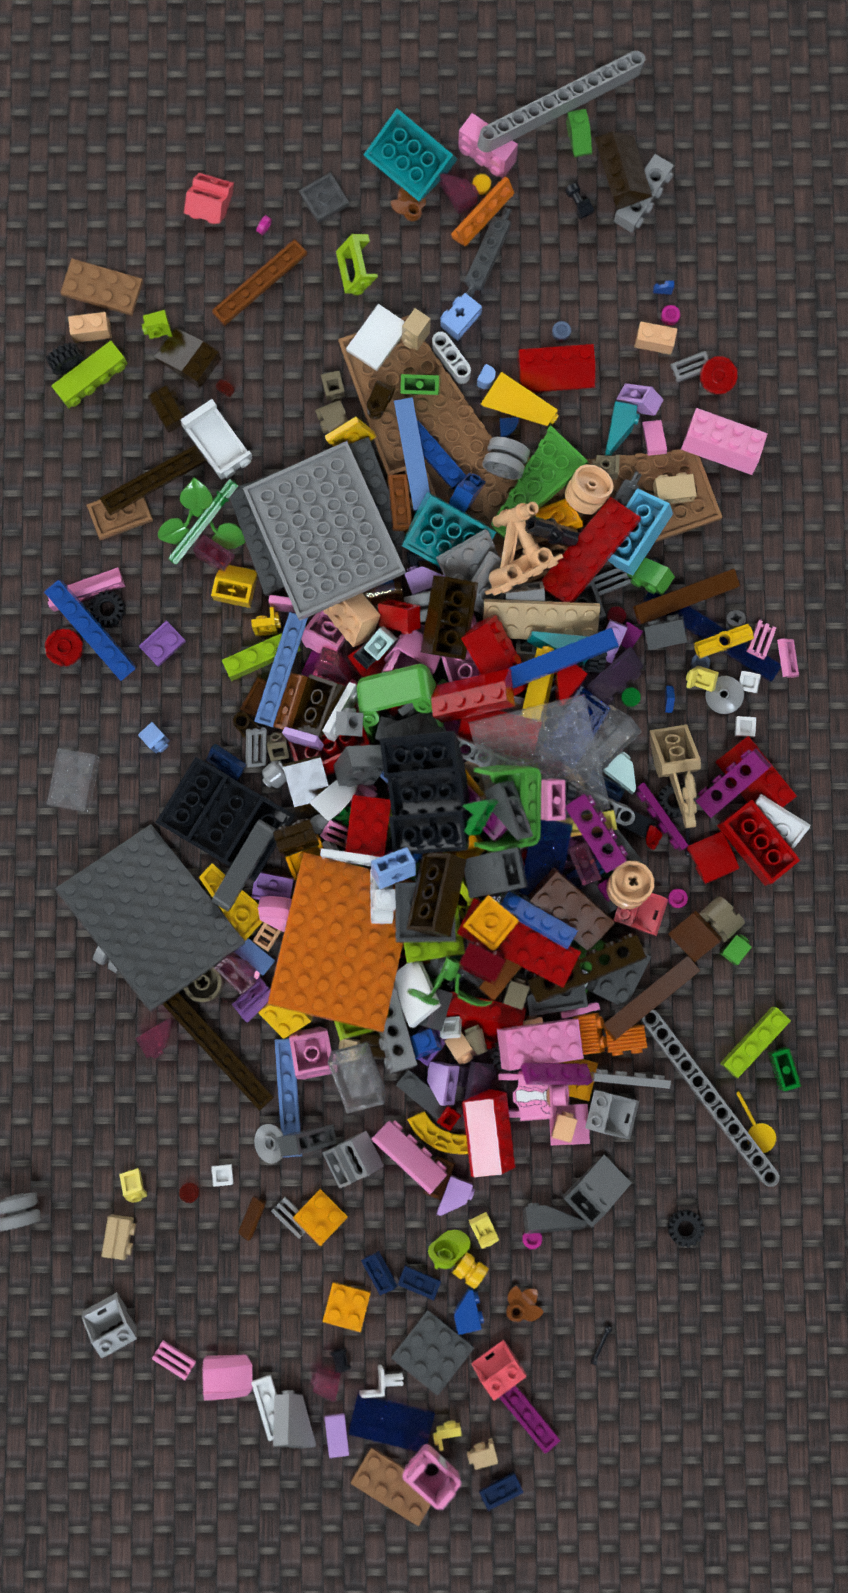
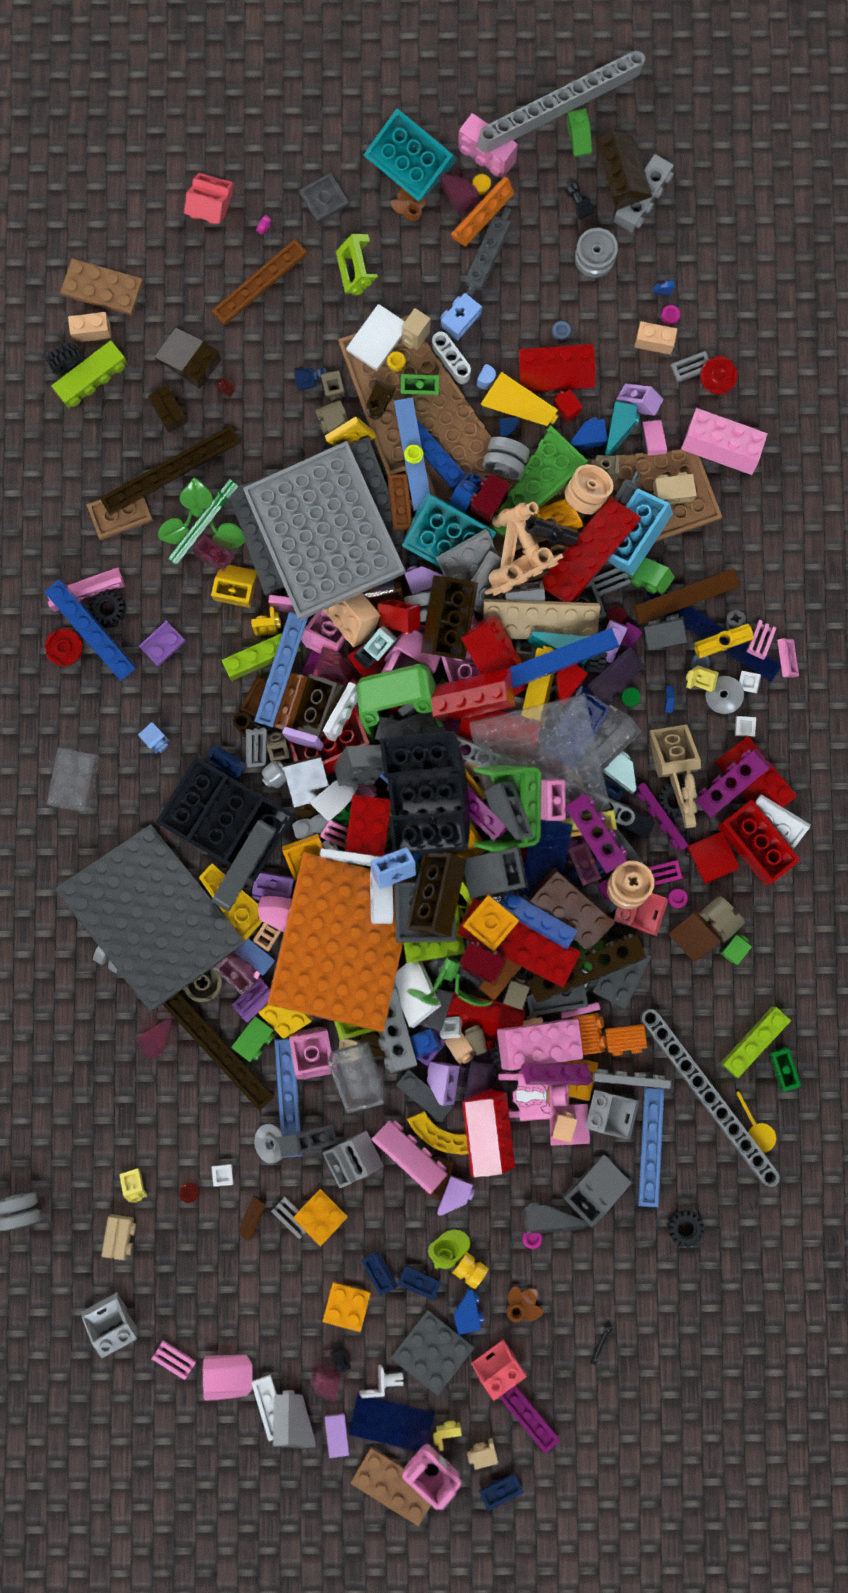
(156, 325): lime brick -> none
(216, 440): white panel -> none
(253, 1039): none -> bright green brick
(295, 837): dark brown brick -> none
(307, 378): none -> dark blue plate
(342, 722): light grey brick -> none
(384, 899): white plate -> none
(396, 361): none -> yellow tile
(413, 454): none -> neon yellow plate
(449, 1118): red slope -> none
(481, 812): green slope -> none
(484, 1230): light yellow bracket -> none
(490, 498): none -> dark red brick
(567, 405): none -> red brick
(569, 791): black plate -> none
(590, 435): none -> blue slope
(596, 252): none -> light grey wheel
(650, 998): reddish brown tile -> none
(651, 1147): none -> medium blue tile
(653, 837): red tile -> none
(677, 869): none -> dark pink tile

